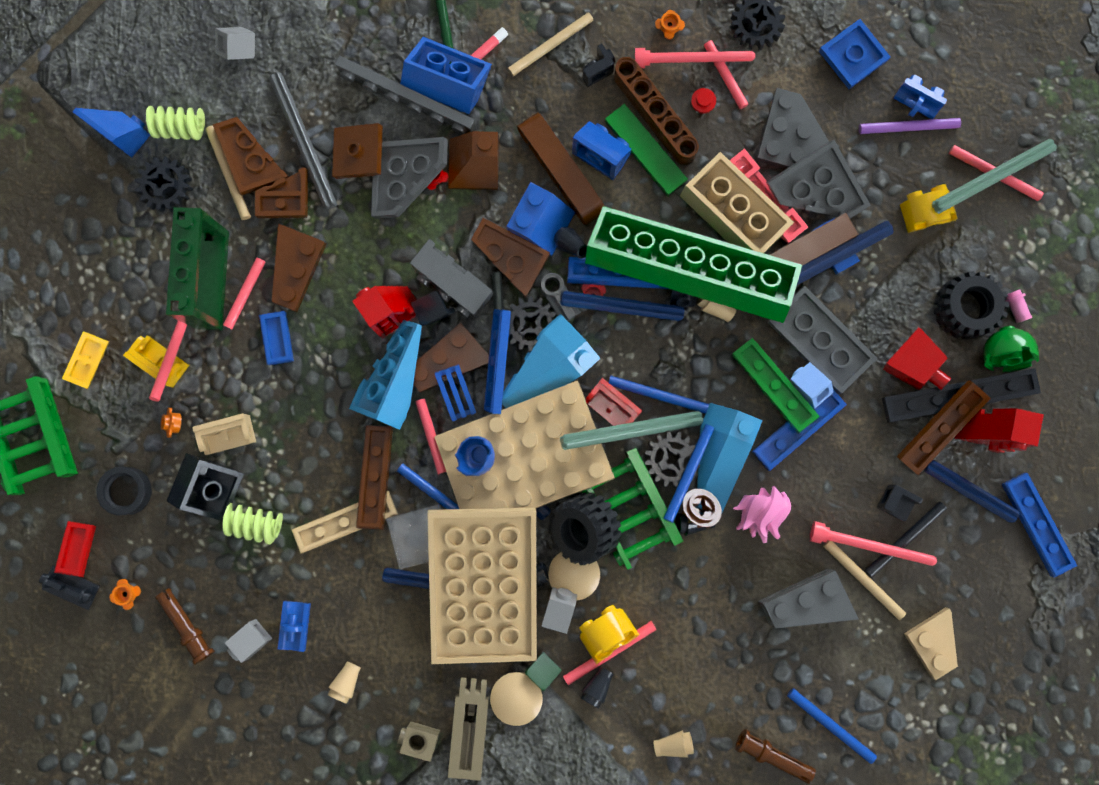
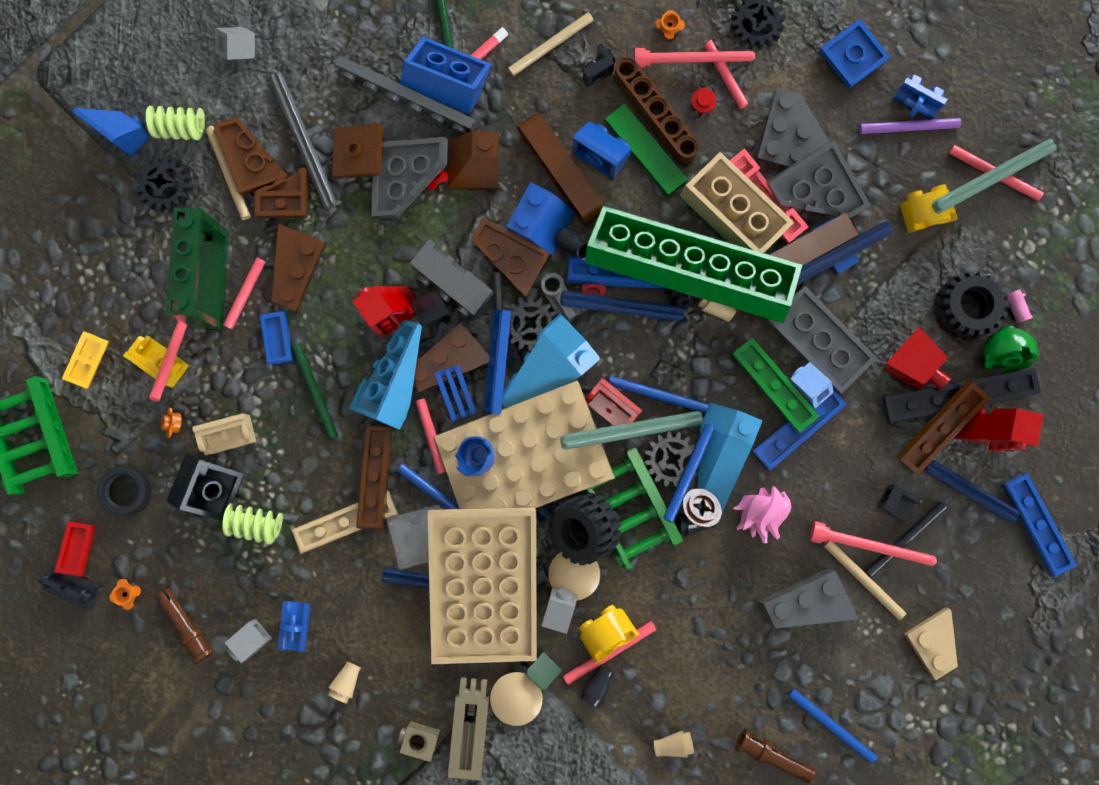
(314, 391): none -> dark green bar

